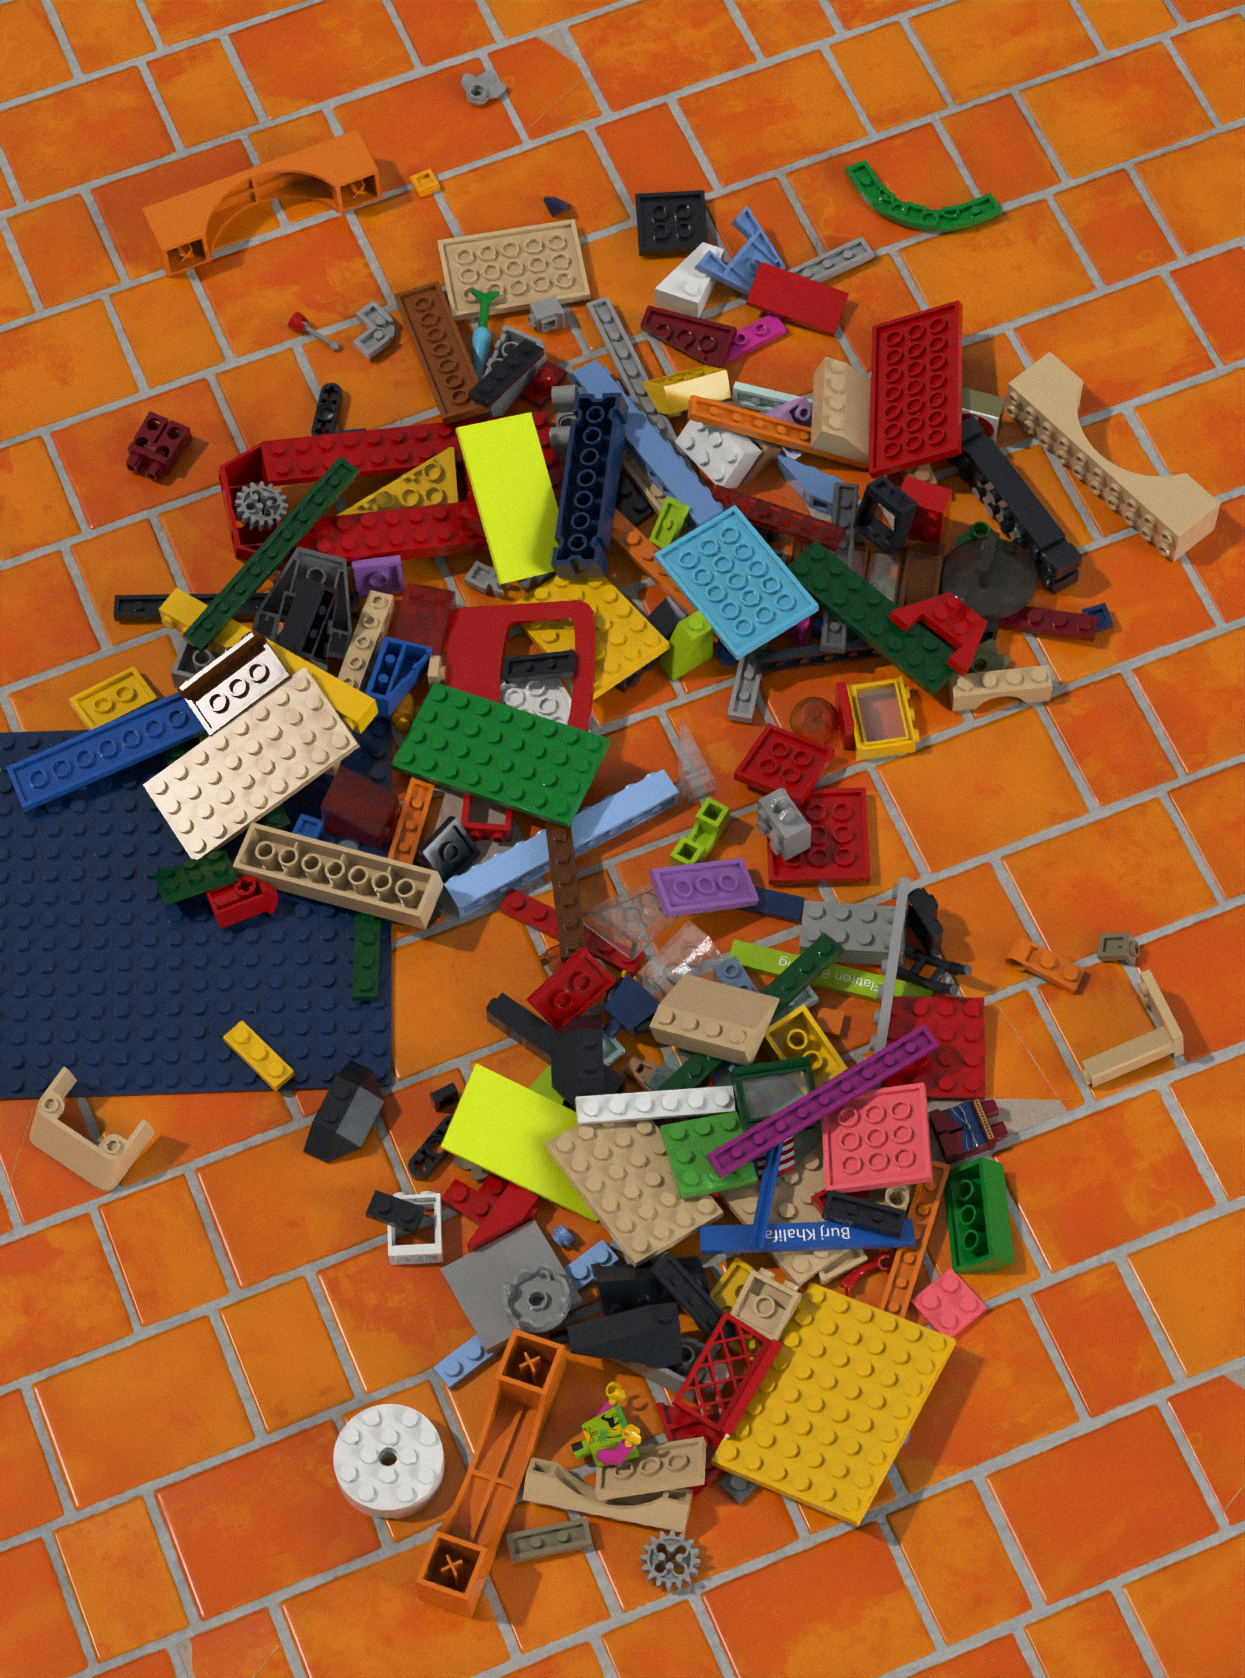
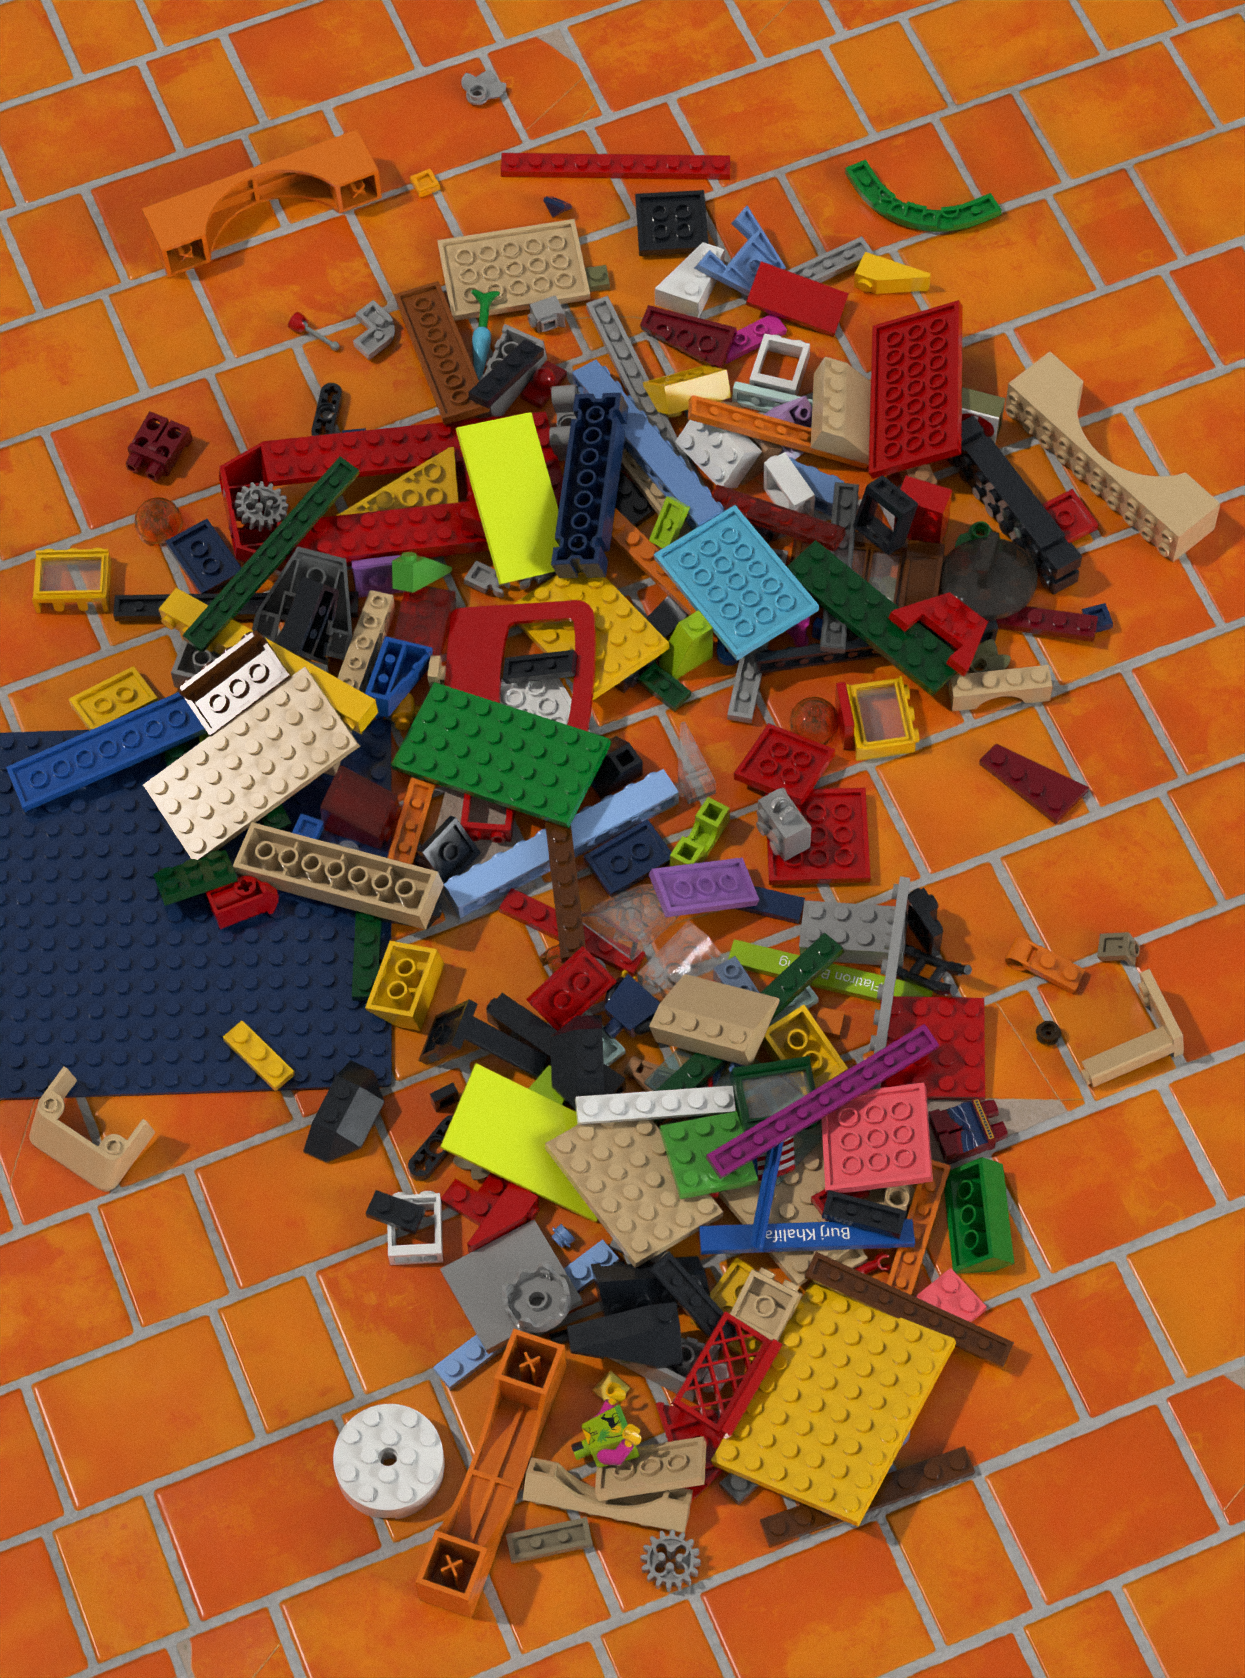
(72, 577): none -> window
(158, 521): none -> clear orange cylinder
(203, 557): none -> dark blue plate
(405, 984): none -> yellow slope
(416, 572): none -> bright green slope
(458, 1024): none -> black piece
(597, 278): none -> olive plate
(600, 1388): none -> light yellow slope
(615, 166): none -> red plate
(618, 768): none -> black slope
(628, 858): none -> dark blue plate
(664, 687): none -> dark green plate
(783, 346): none -> white window
(787, 486): none -> white window
(887, 276): none -> yellow slope
(894, 1488): none -> reddish brown plate
(899, 1304): none -> reddish brown plate
(1036, 784): none -> dark red wing
(1048, 1026): none -> dark brown plate
(1071, 515): none -> red plate

